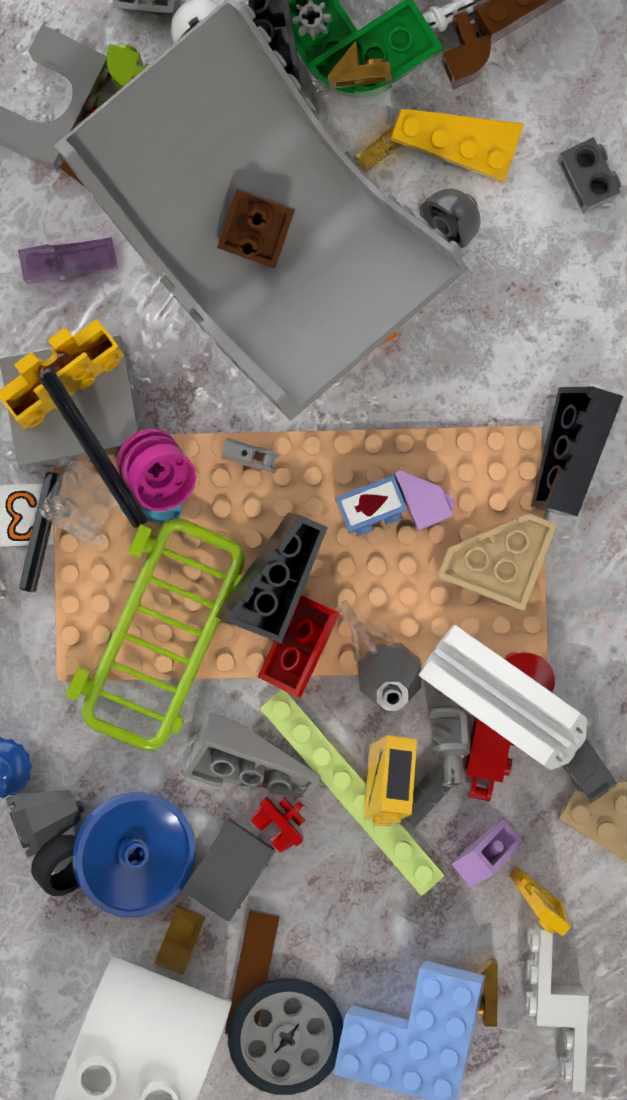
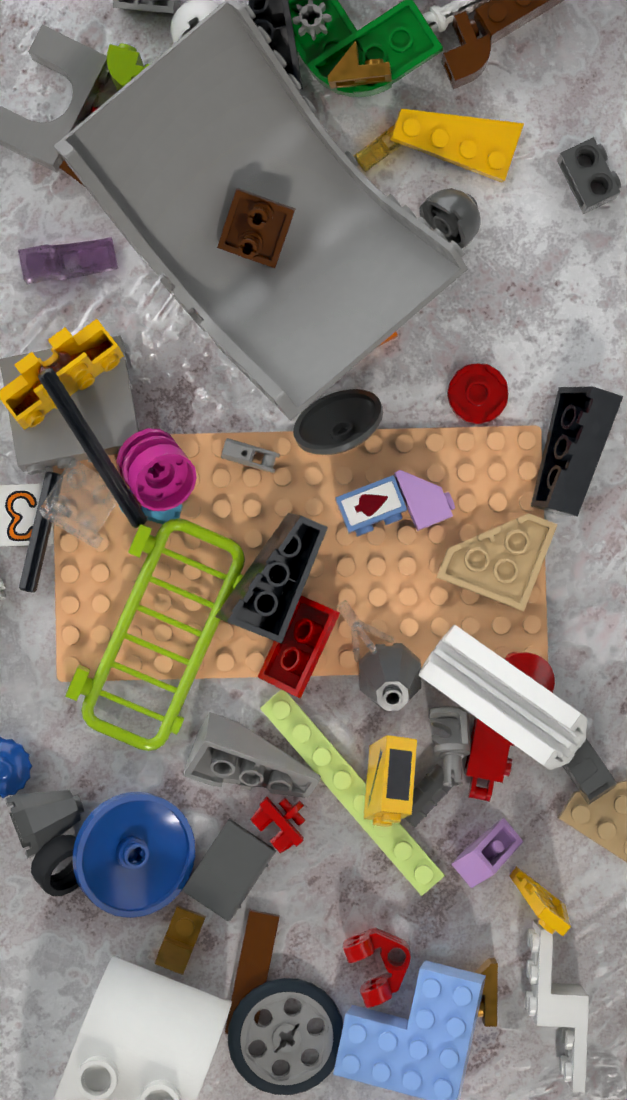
(338, 422): none -> dark grey dish
(362, 946): none -> red piece
(477, 393): none -> red tile

